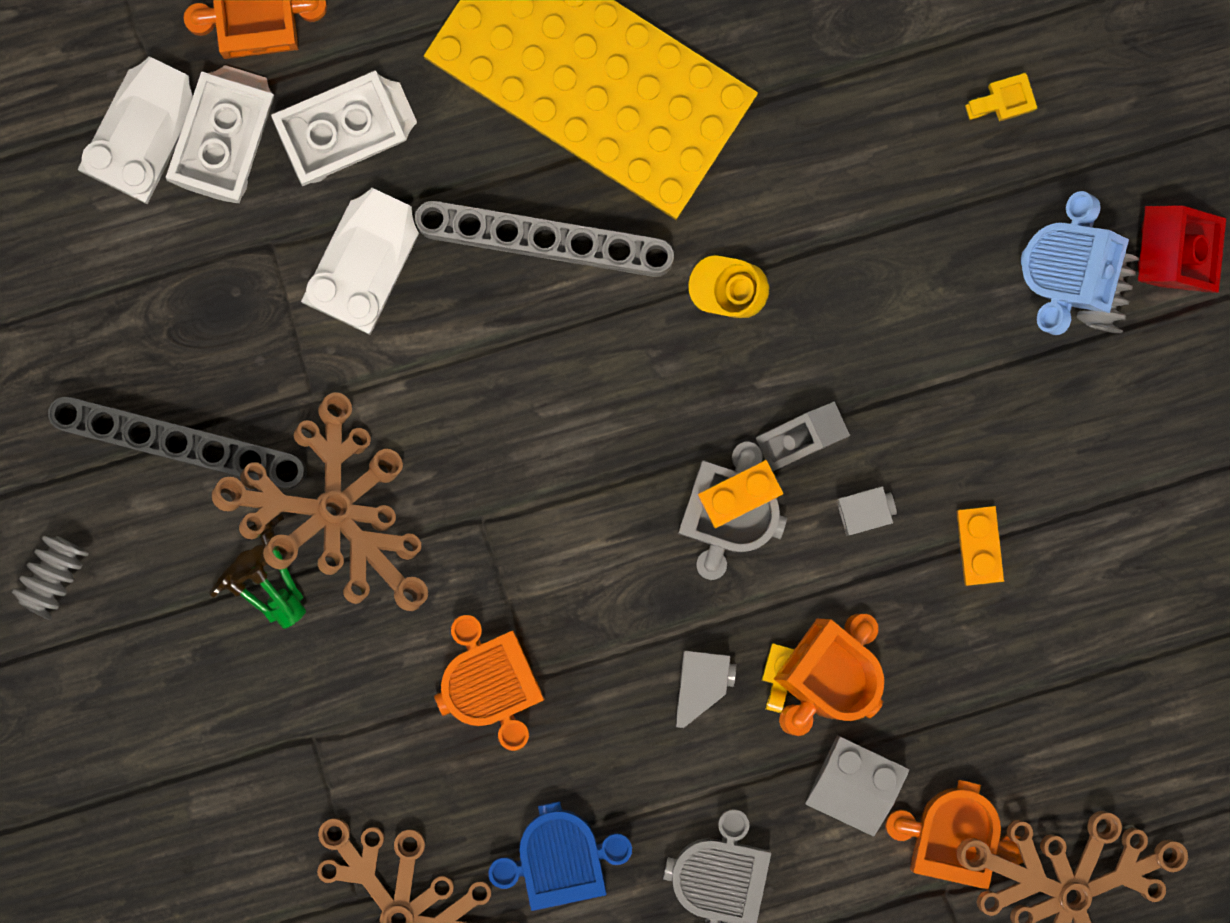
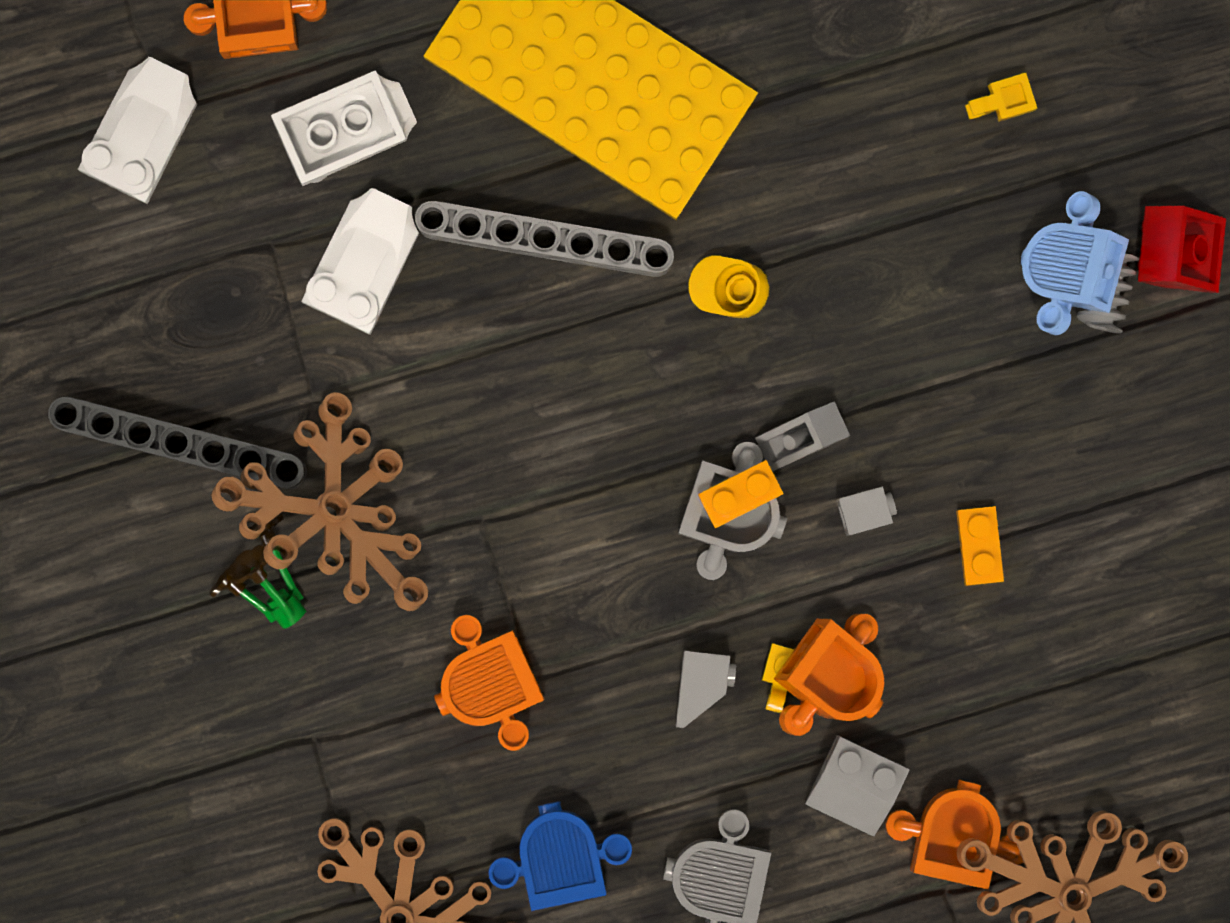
(48, 576): light grey piece -> none
(221, 134): white slope -> none

